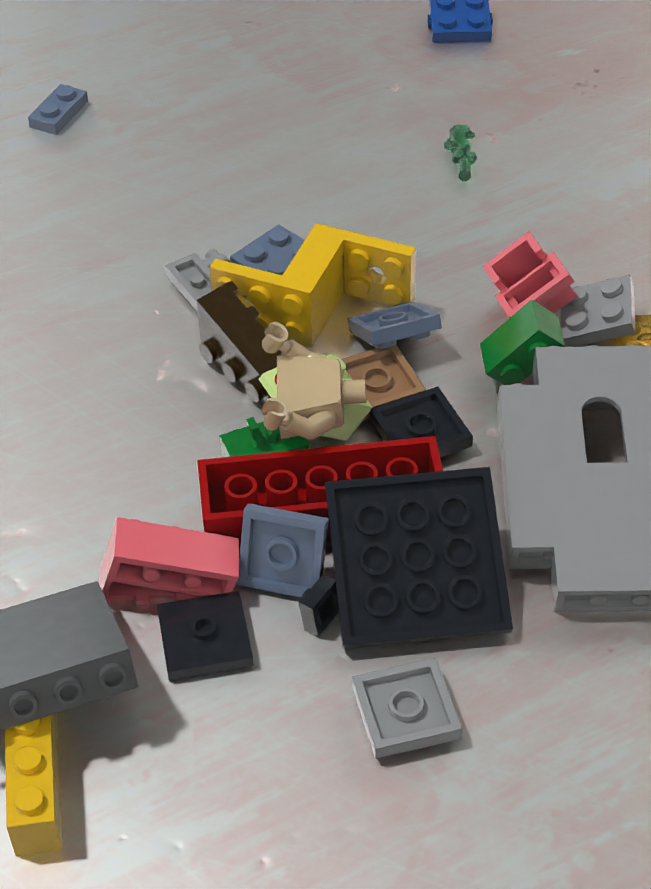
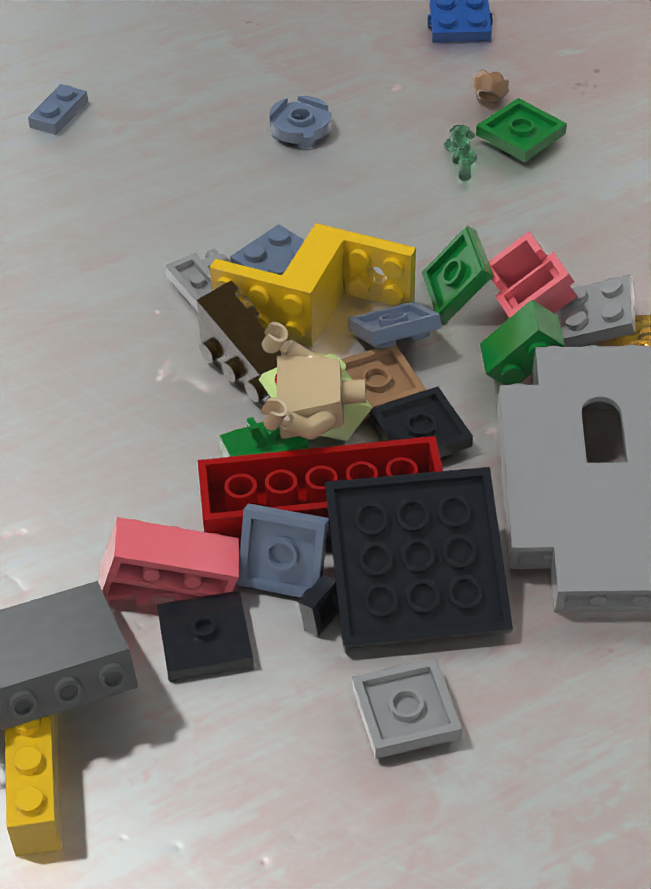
(300, 121): none -> sand blue plate
(457, 273): none -> green tile
(490, 86): none -> medium nougat plate
(521, 129): none -> green plate

